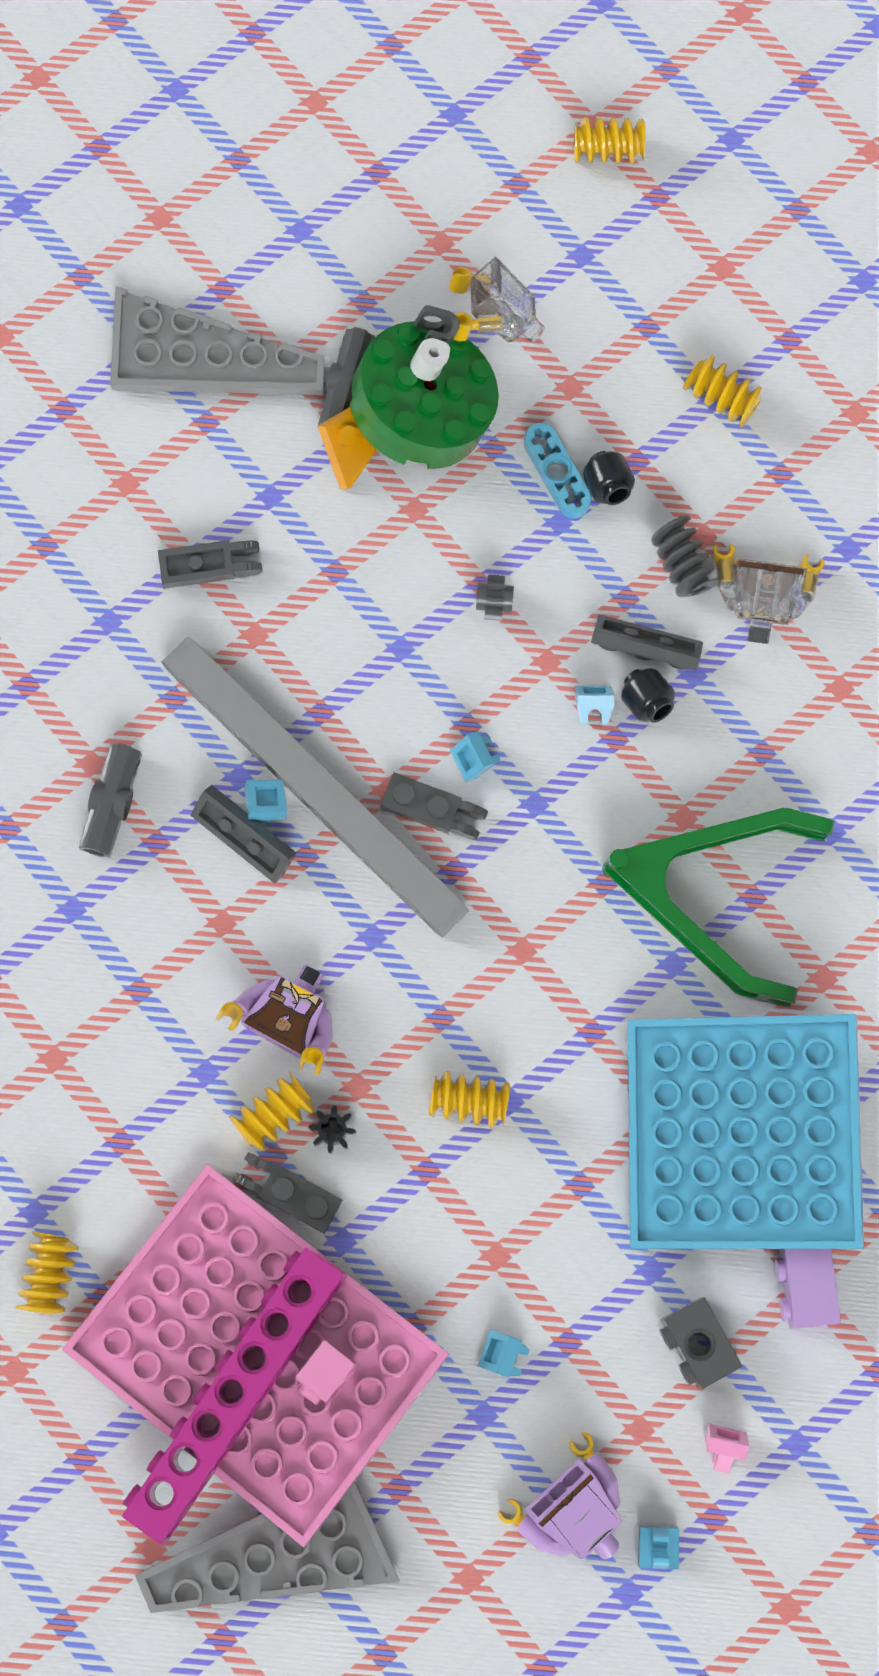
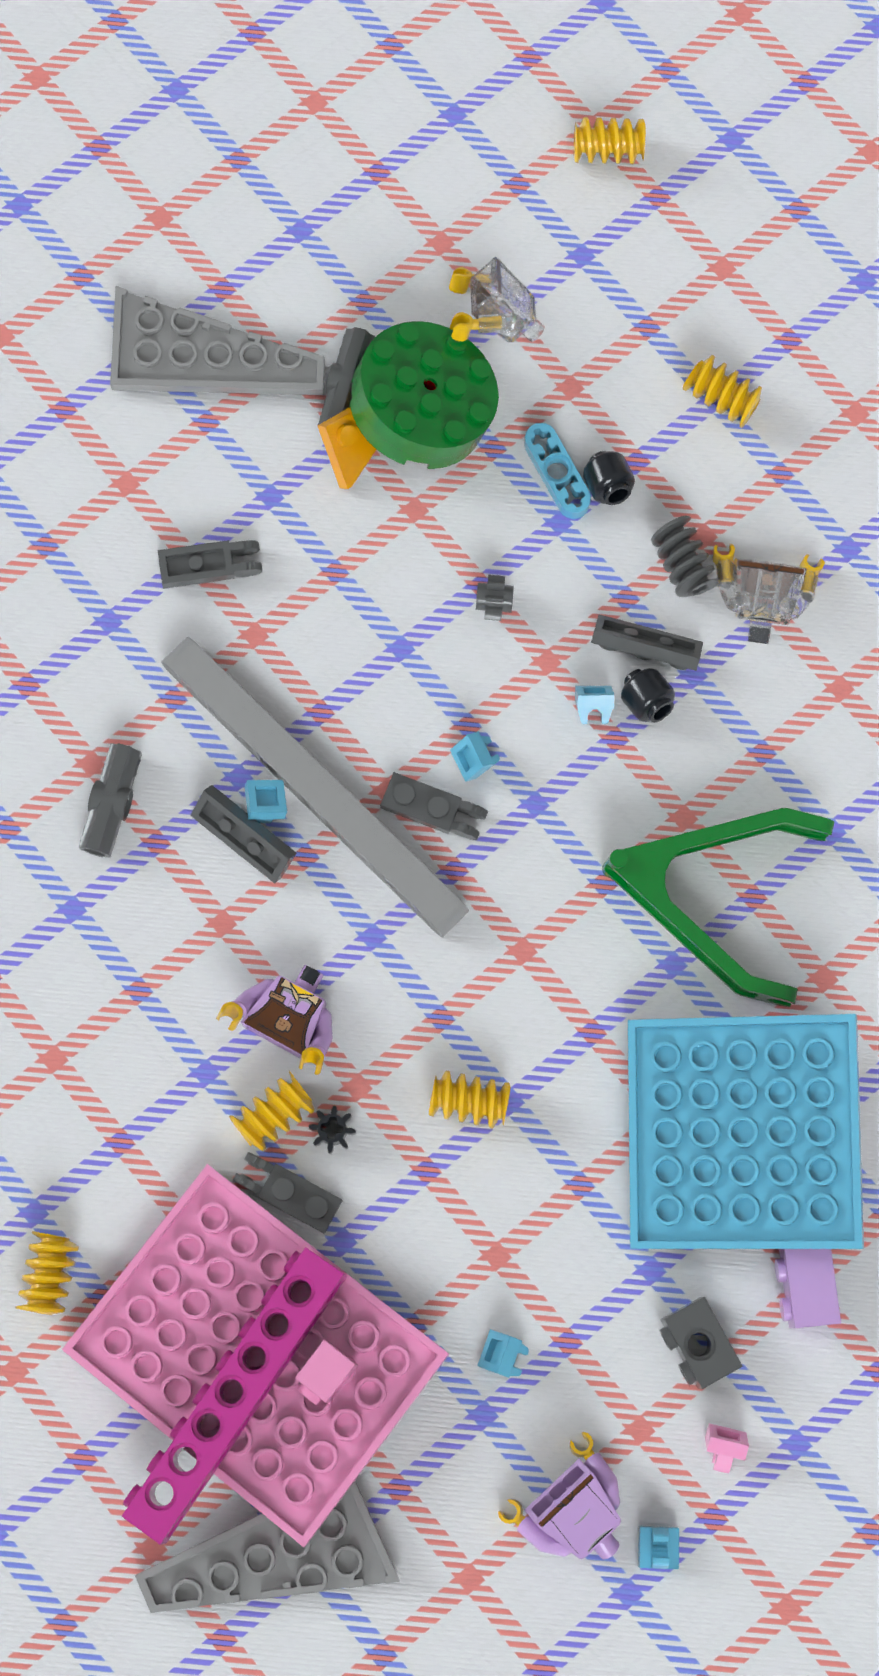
(435, 349): leg -> none

